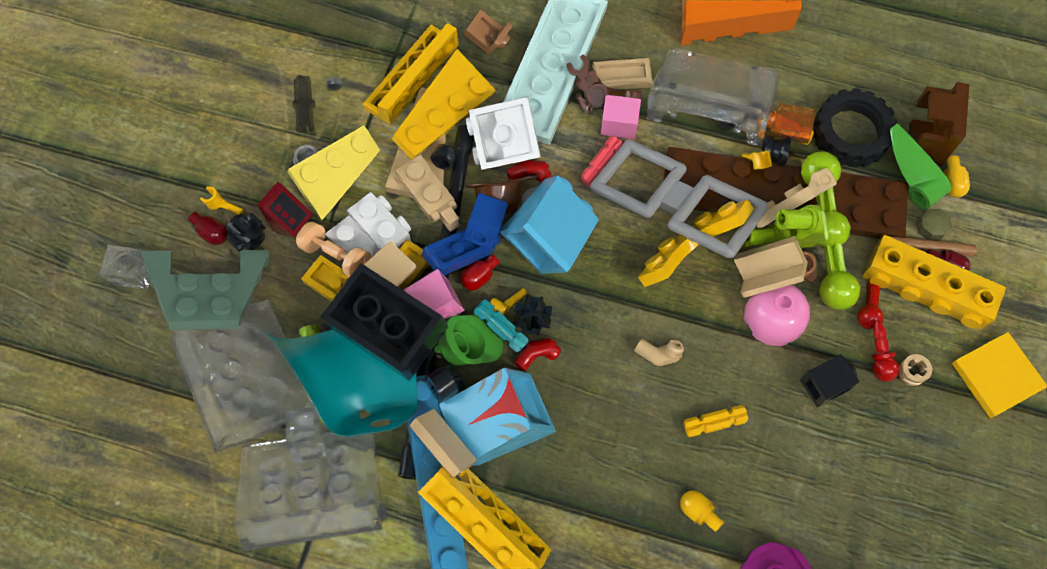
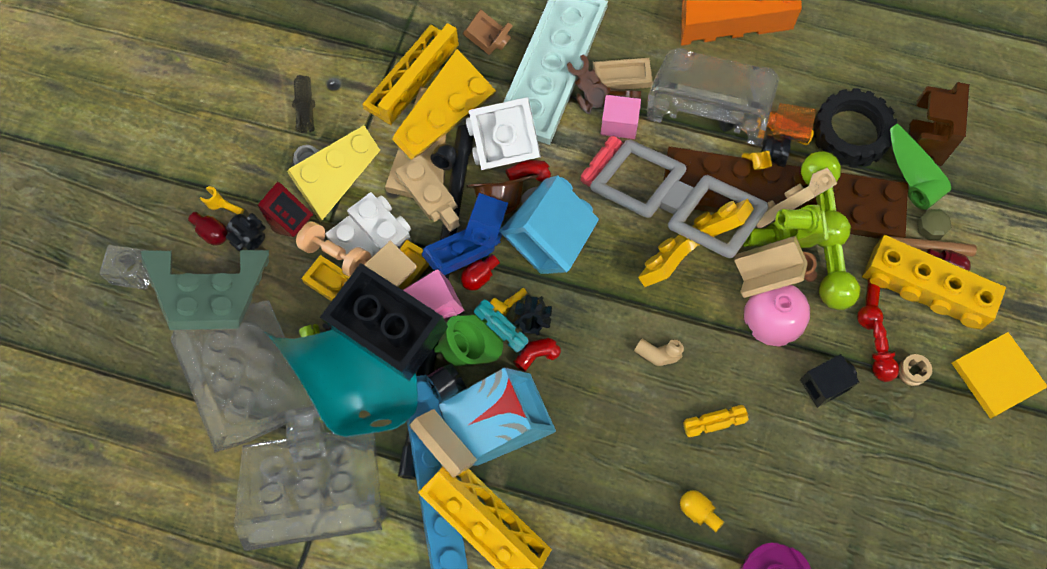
(958, 177): yellow cylinder -> none

